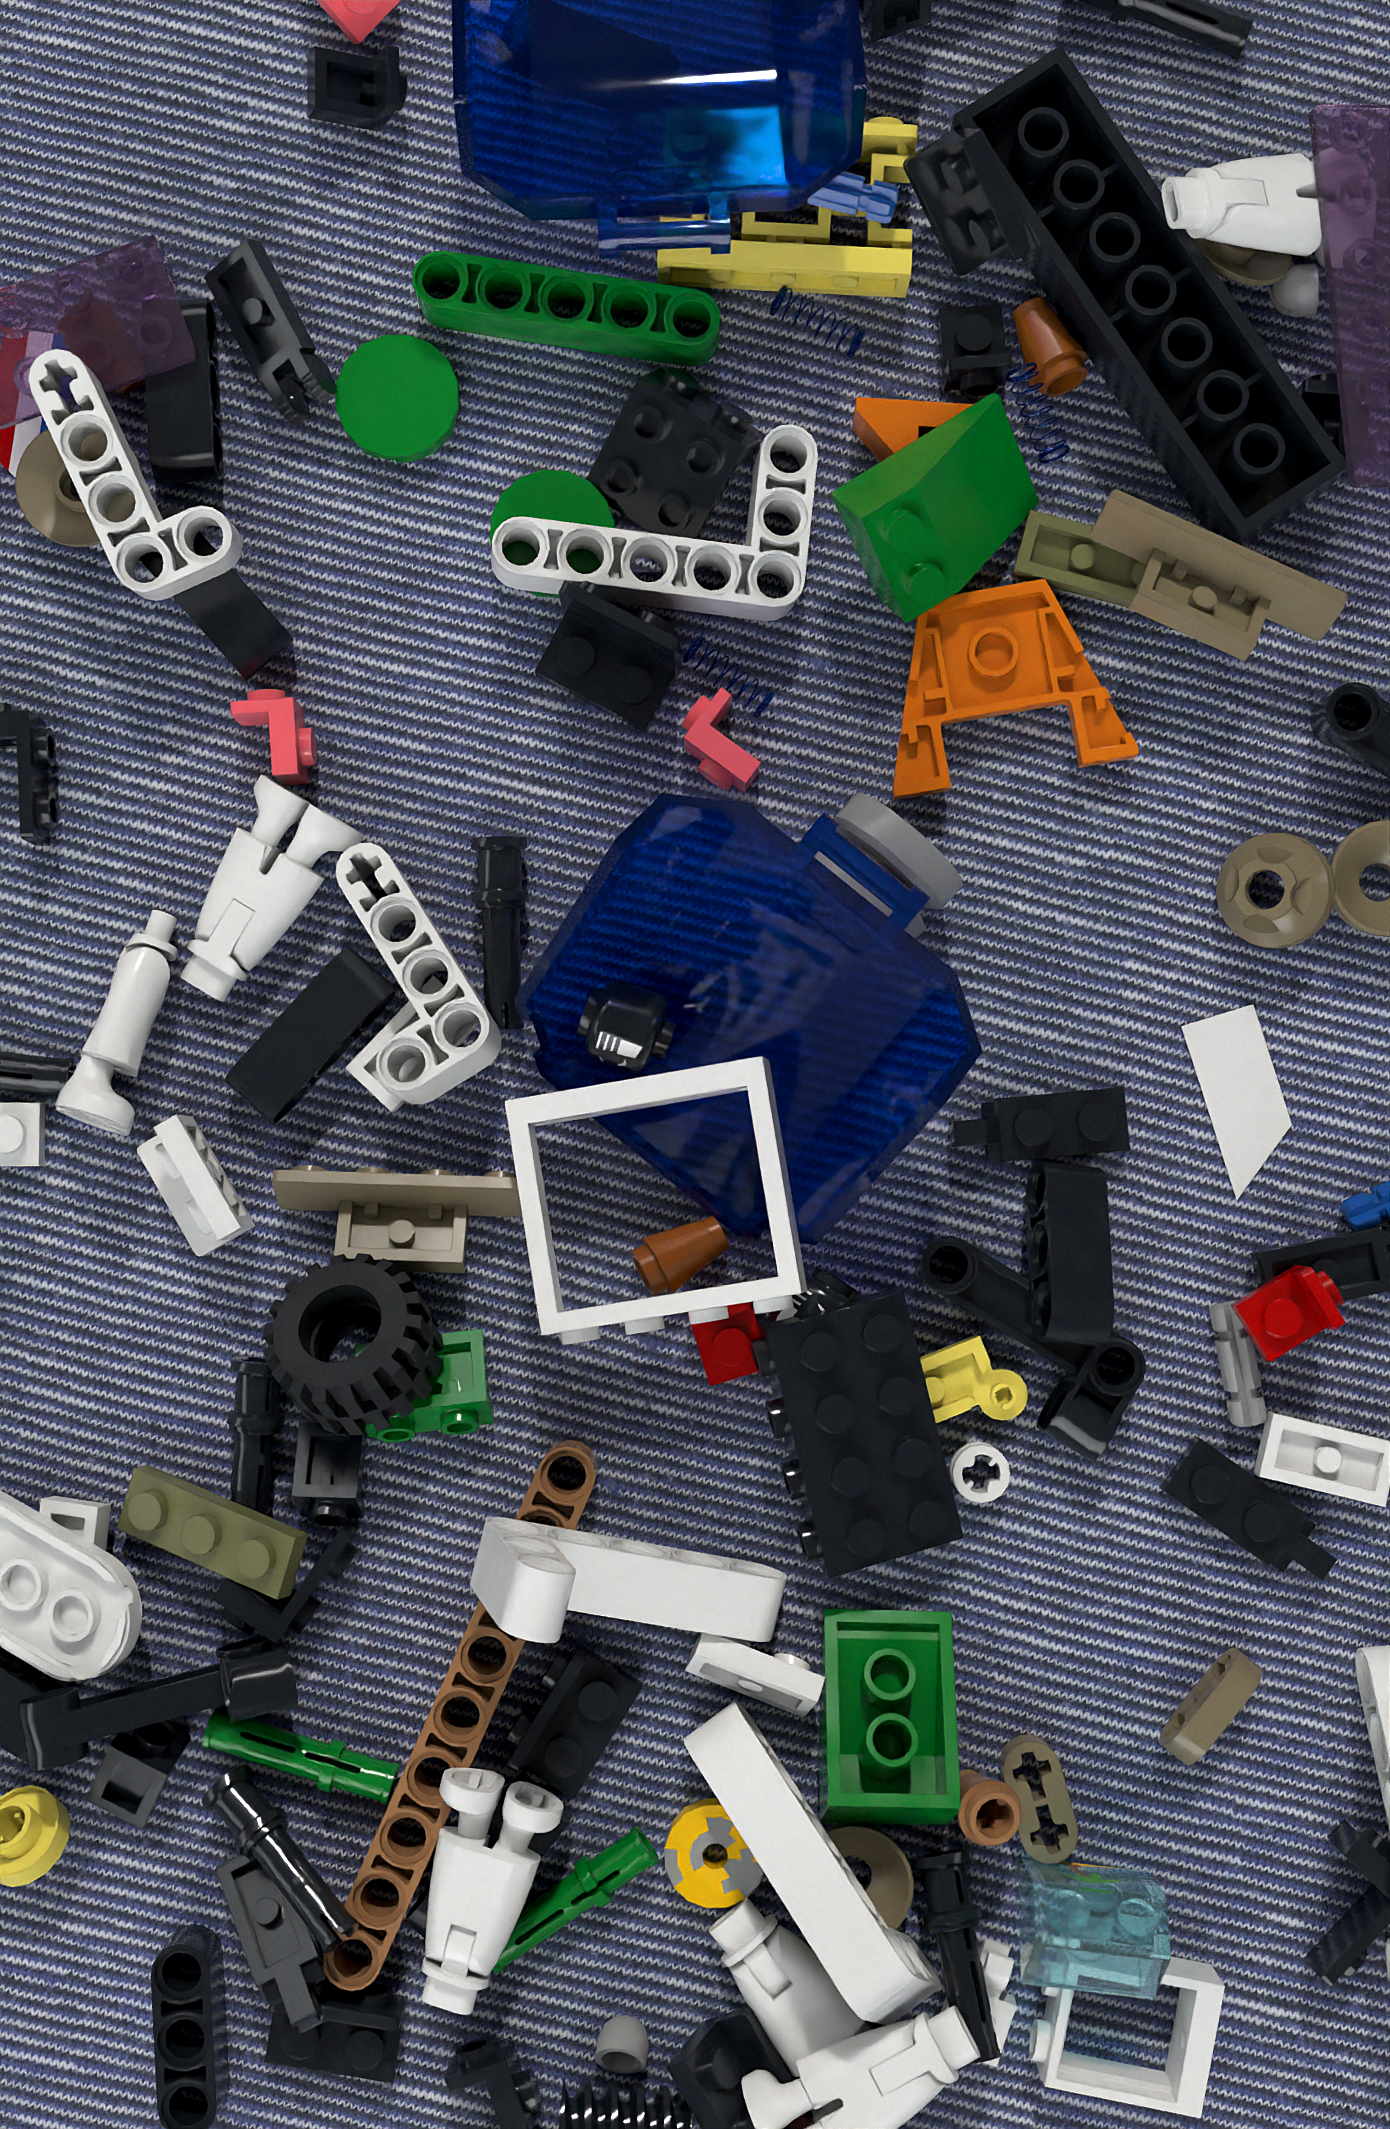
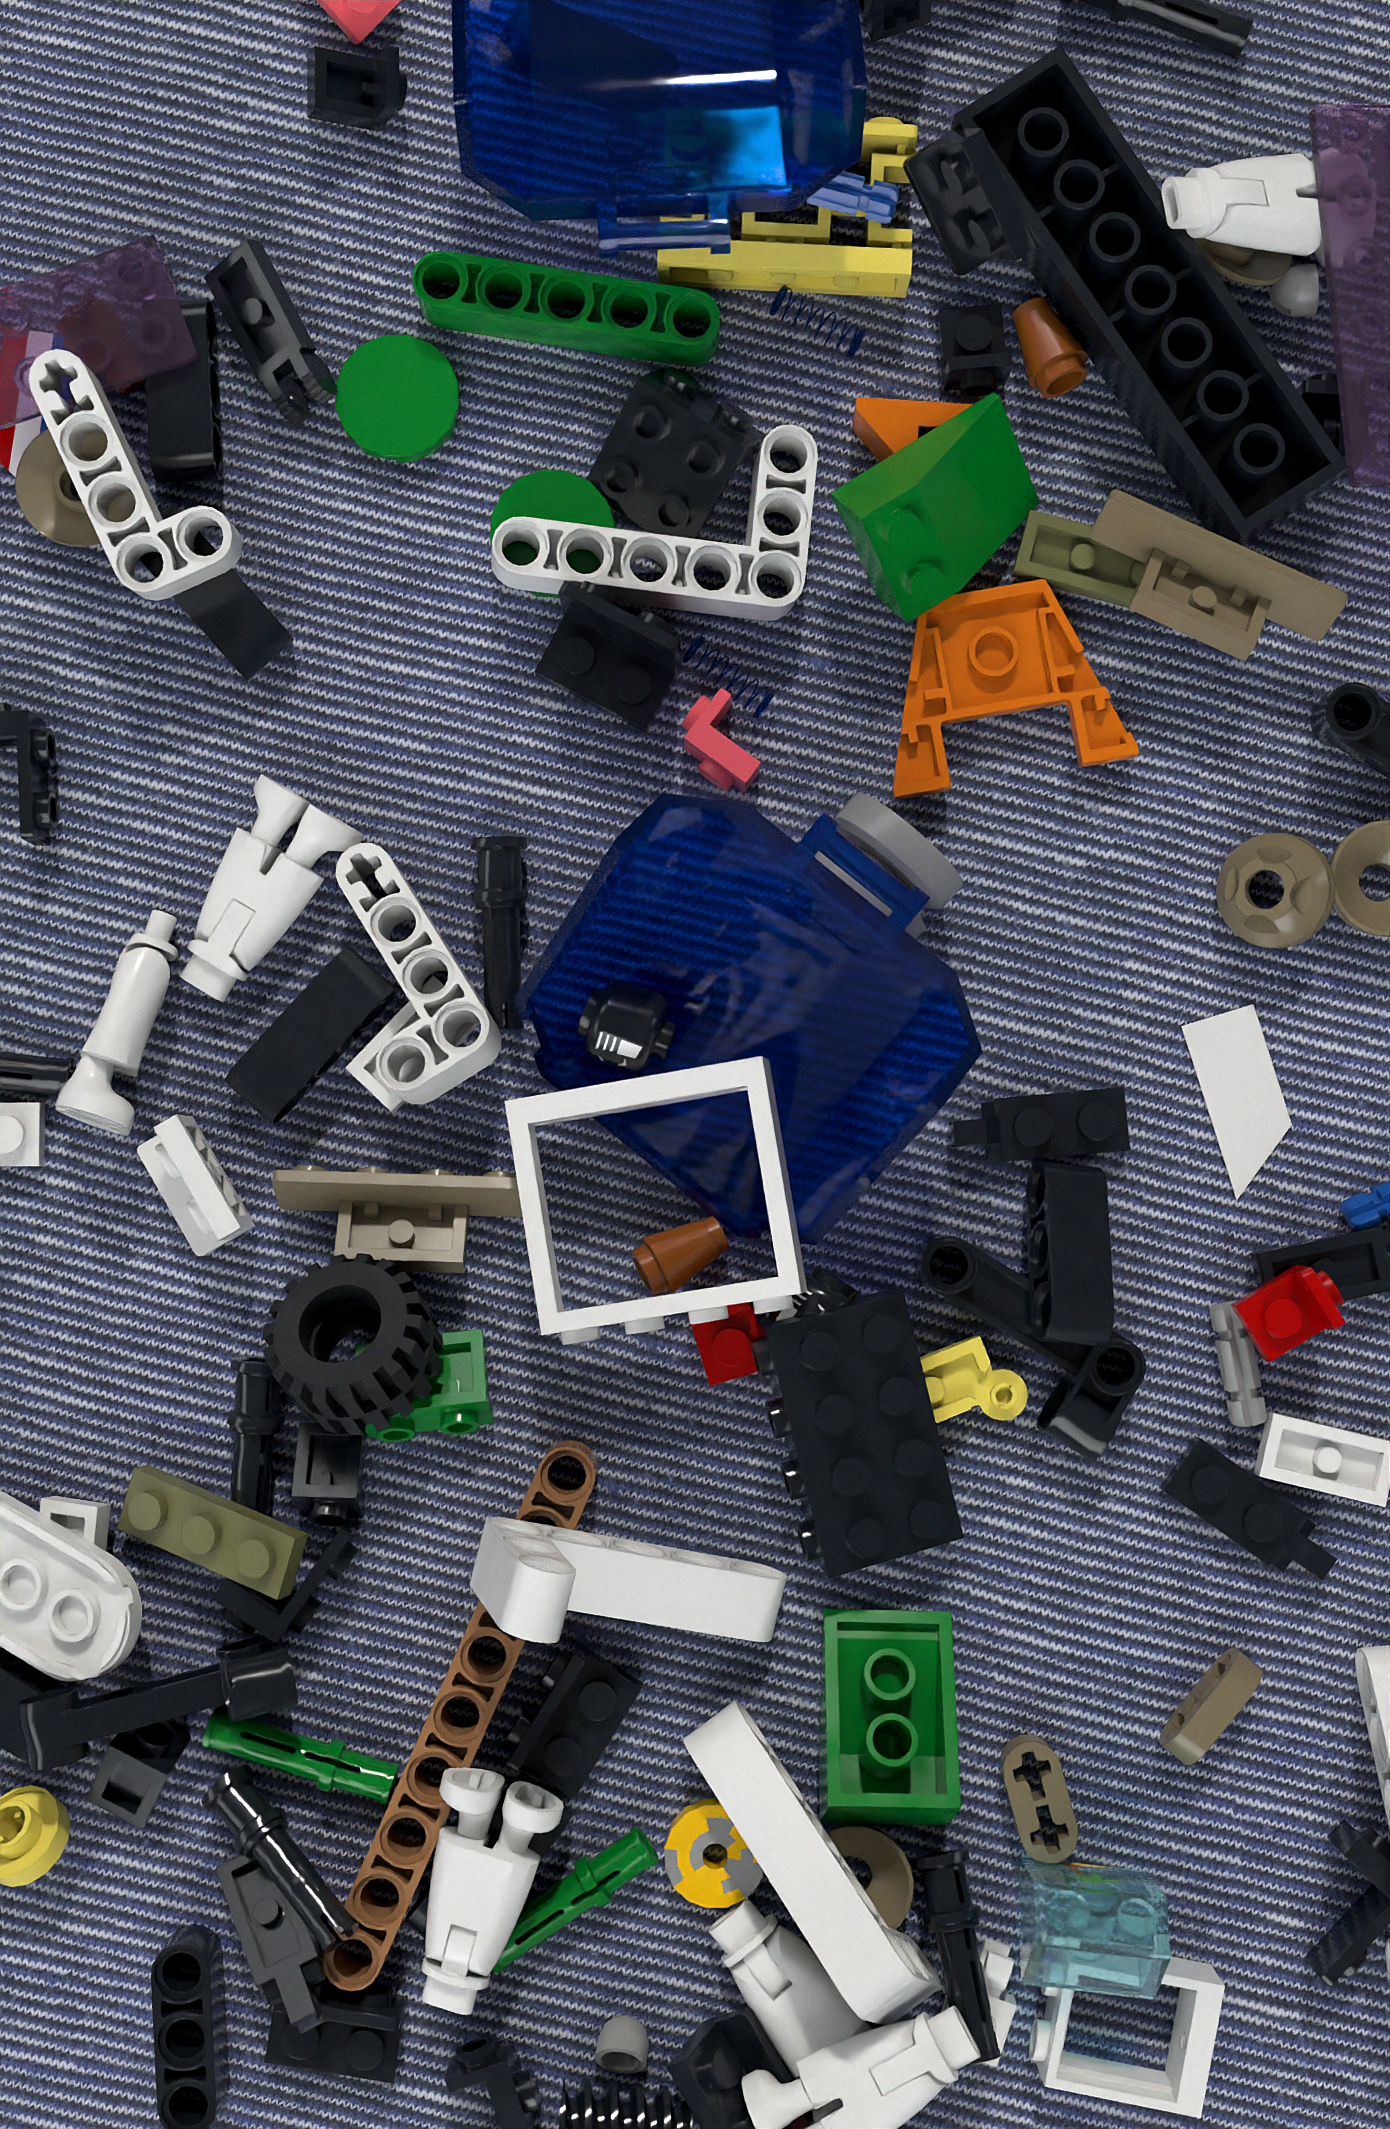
(290, 742): coral bracket -> none
(776, 1680): white plate -> none
(988, 1809): medium nougat cone -> none
(993, 1486): white bush -> none
(1022, 377): clear blue piece -> none

